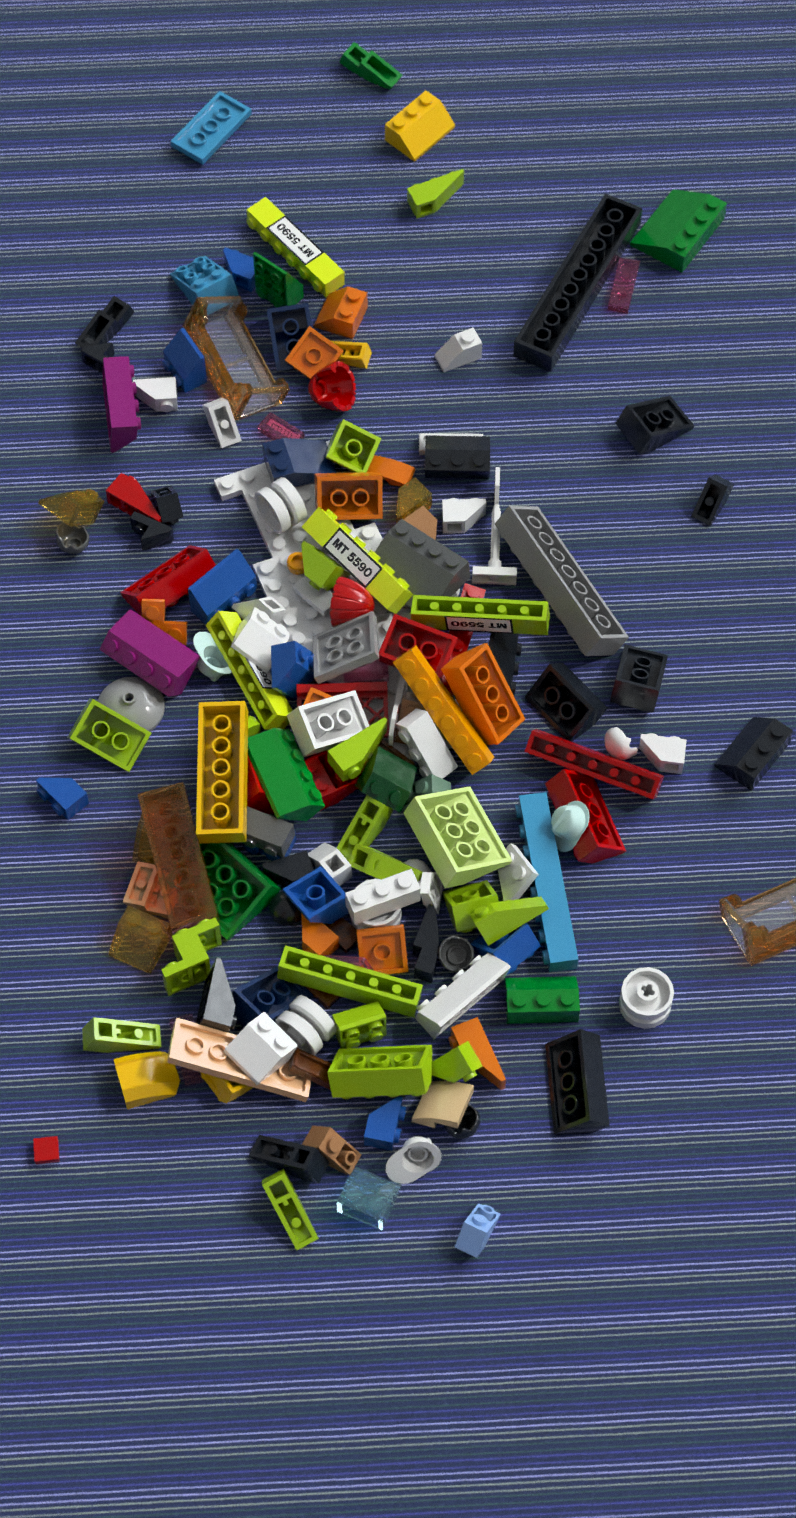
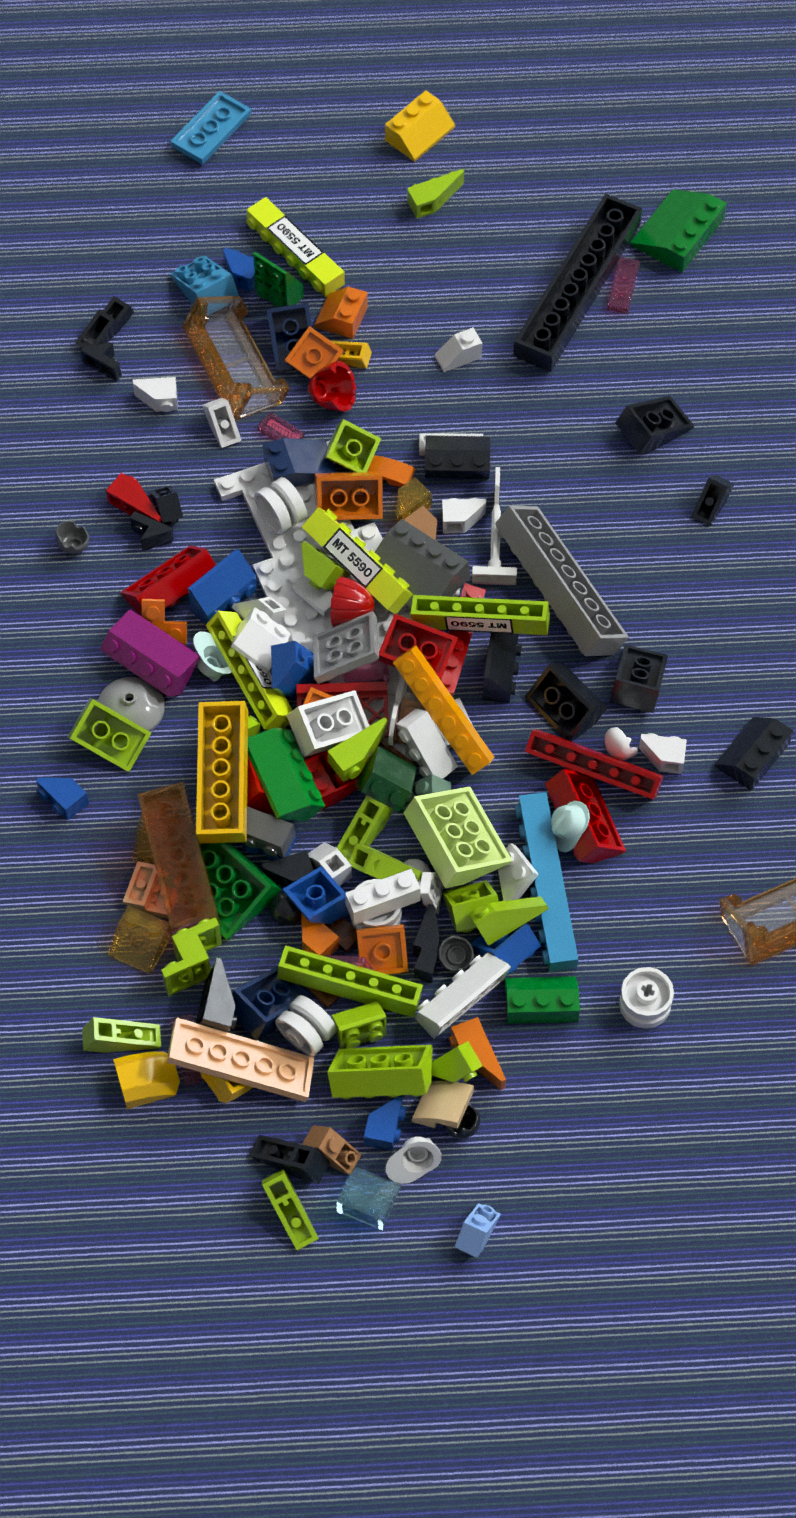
(46, 1150): red tile -> none
(74, 507): clear yellow slope -> none
(120, 402): magenta slope -> none
(185, 361): blue slope -> none
(260, 1048): white slope -> none
(295, 563): light orange tile -> none
(310, 1067): reddish brown tile -> none
(370, 66): green slope -> none
(483, 694): orange slope -> none
(577, 1083): black slope -> none

